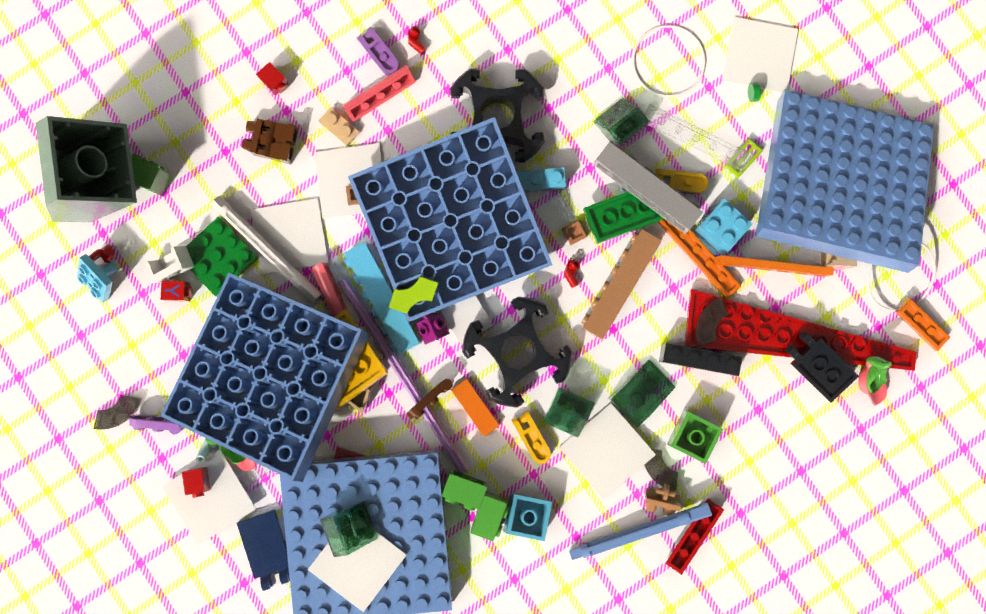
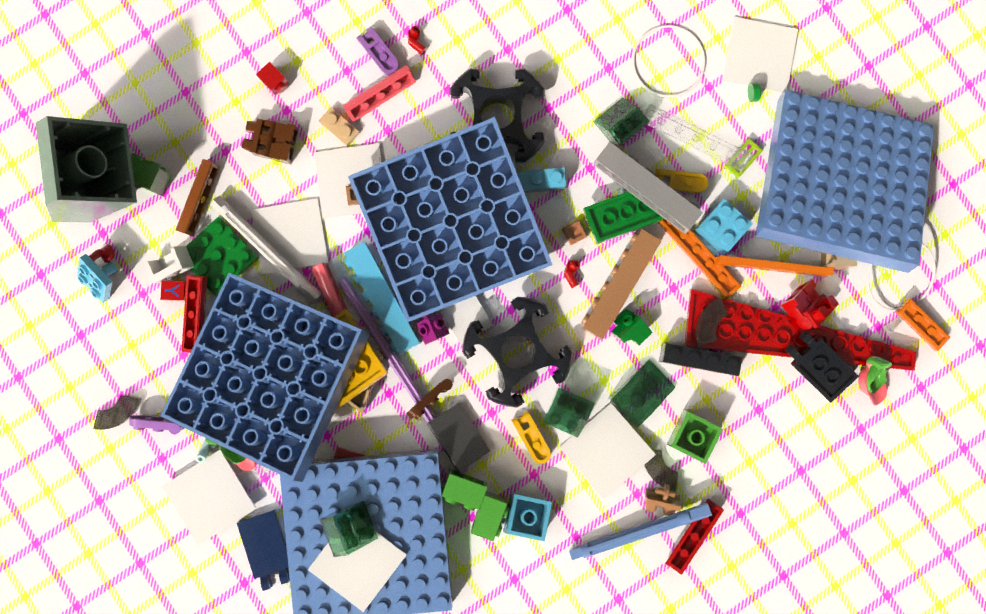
(193, 310): none -> red brick
(196, 482): red brick -> none
(197, 197): none -> dark orange brick
(422, 290): lime tile -> none
(458, 437): none -> dark grey tile
(475, 407): orange tile -> none
(631, 327): none -> green brick
(808, 306): none -> red hips

